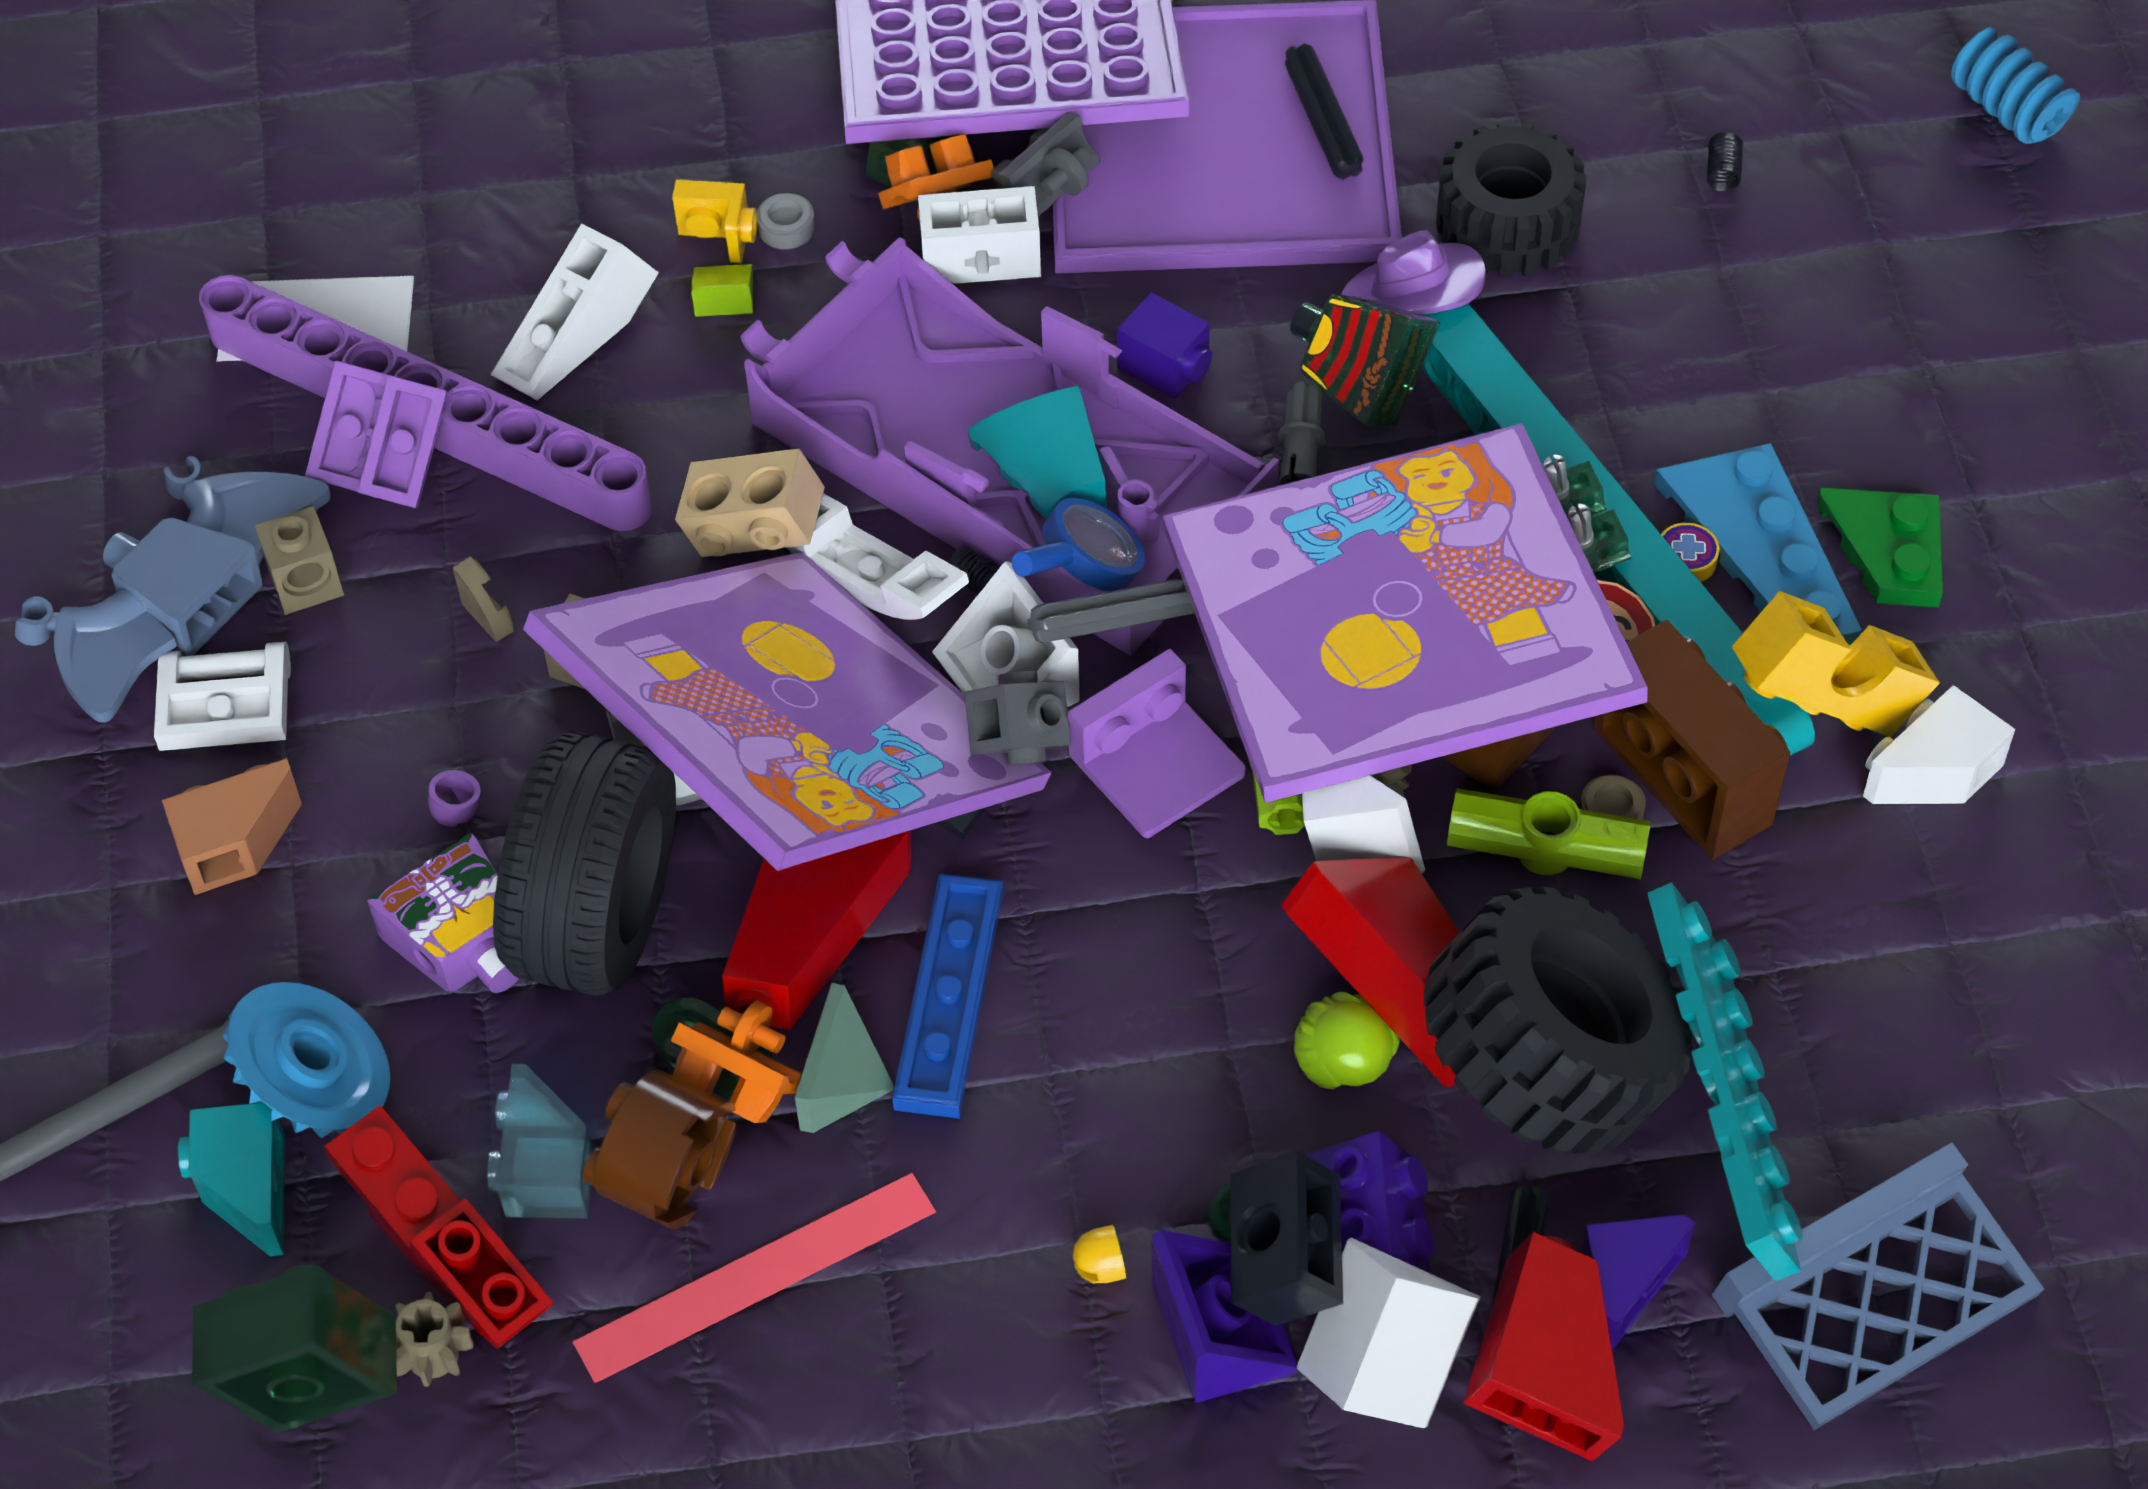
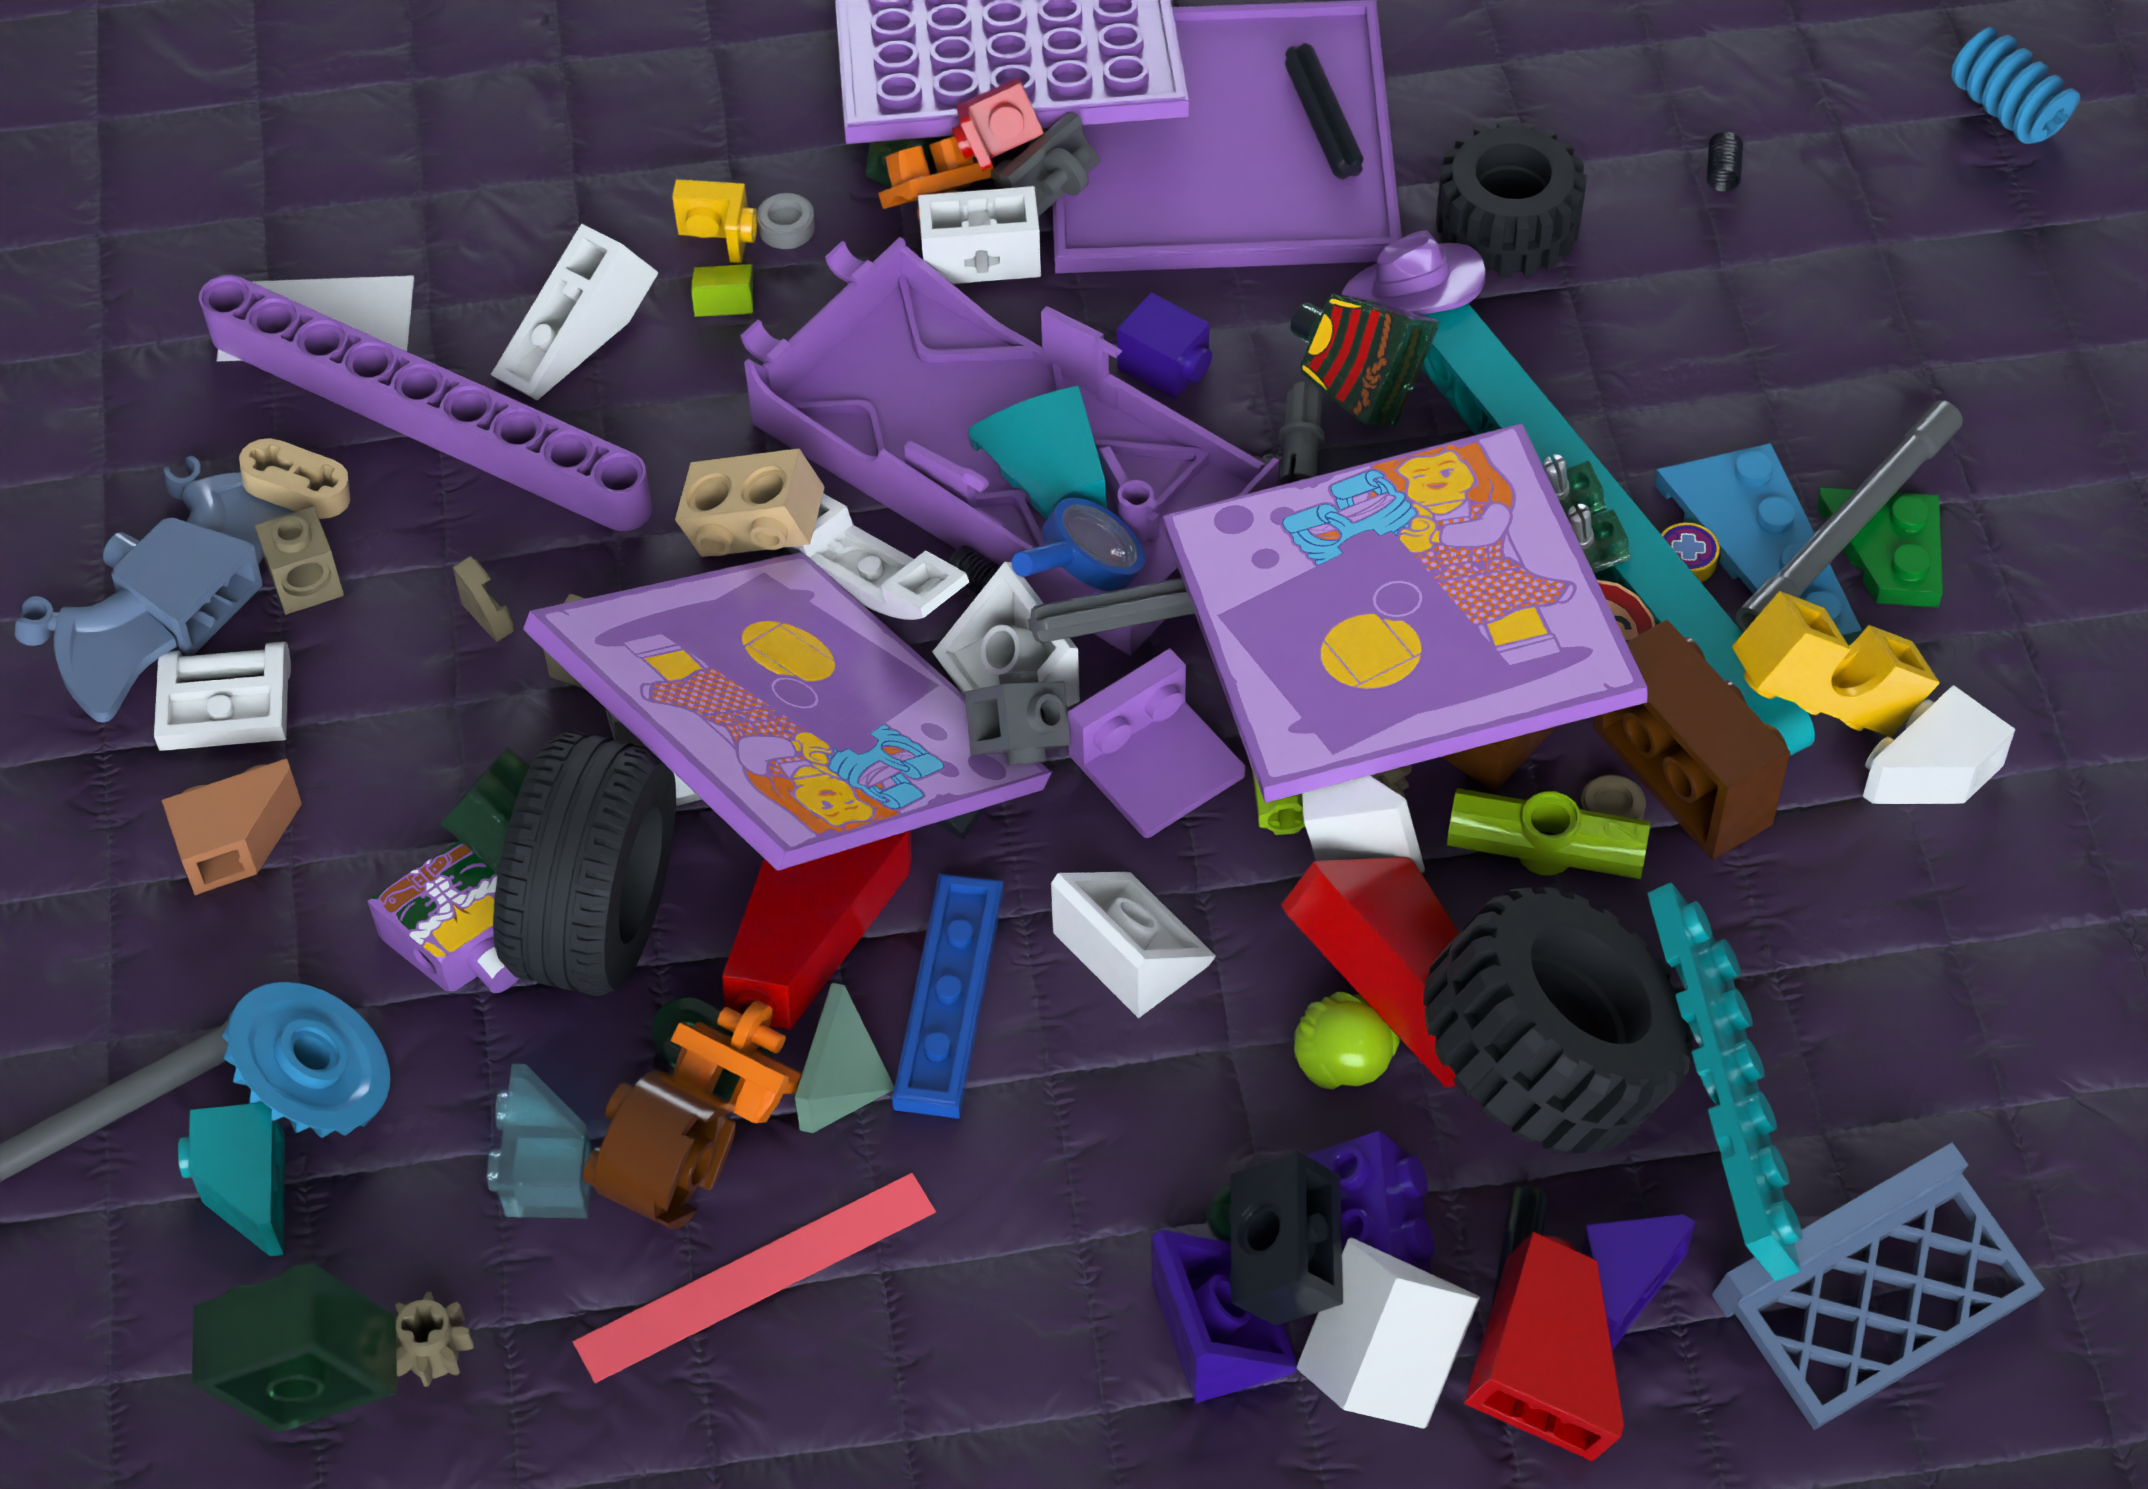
(299, 482): none -> tan beam
(376, 434): medium lavender slope -> none
(437, 1229): red slope -> none
(464, 795): medium lavender hinge -> none
(486, 808): none -> clear green brick
(996, 122): none -> bracket
(1099, 1256): yellow hinge -> none
(1126, 936): none -> white slope
(1918, 445): none -> dark grey piece

